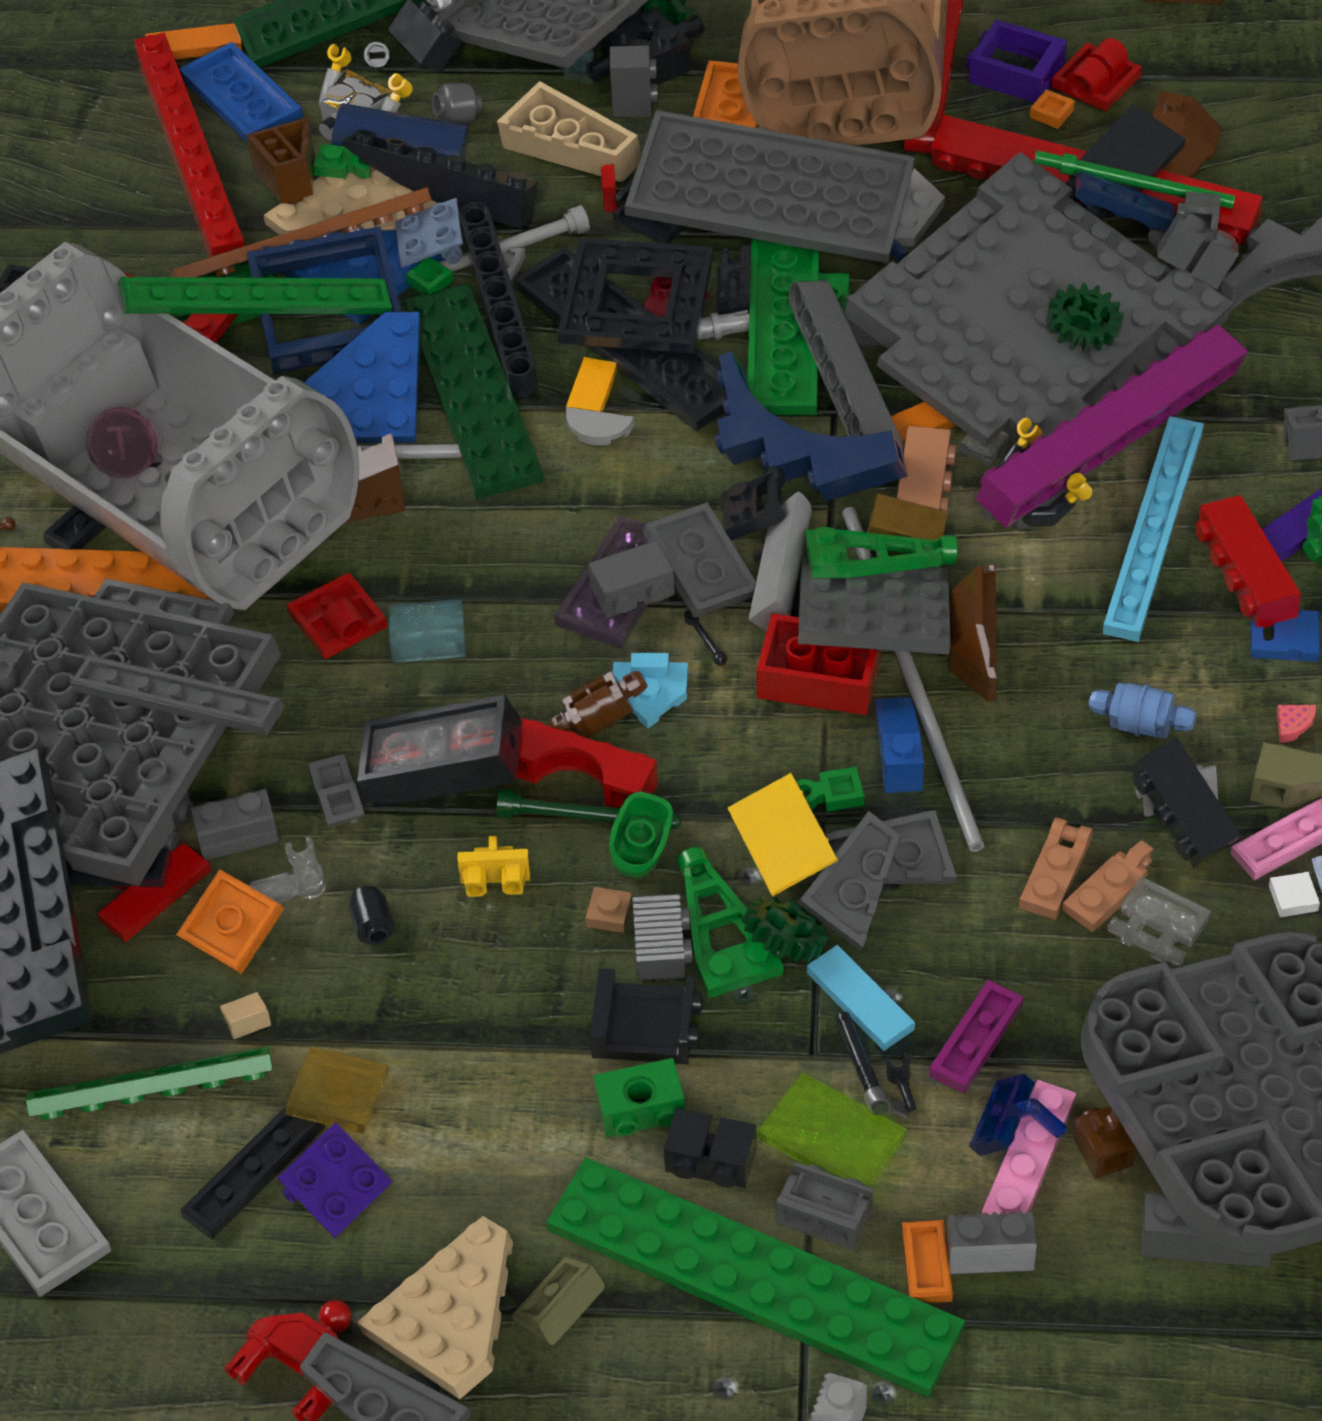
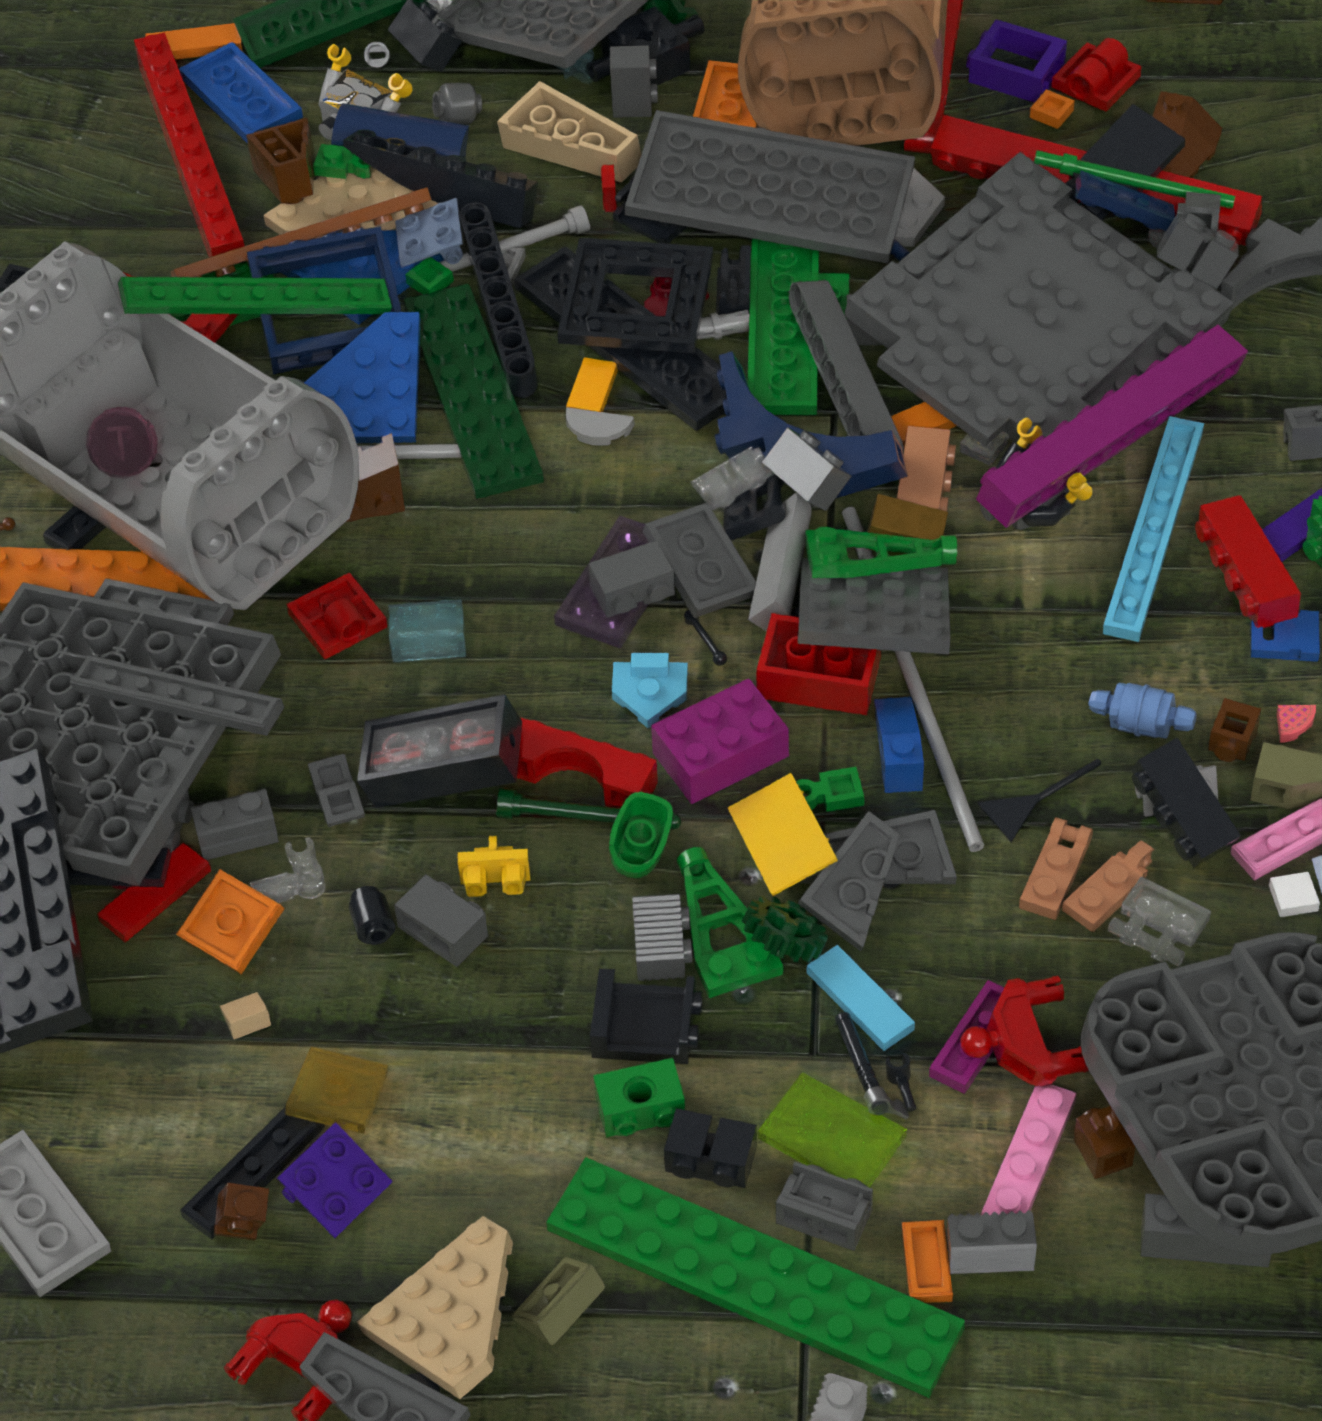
(133, 1086): plate -> none
(240, 1211): none -> reddish brown brick
(441, 920): none -> dark grey brick
(599, 703): reddish brown piece -> none
(608, 909): medium nougat plate -> none
(720, 740): none -> magenta brick
(732, 478): none -> clear hinge
(806, 468): none -> brick
(974, 631): reddish brown wedge -> none
(1003, 1112): clear blue plate -> none
(1012, 813): none -> black piece
(1017, 1037): none -> red connector
(1084, 317): dark green gear -> none
(1232, 738): none -> reddish brown brick

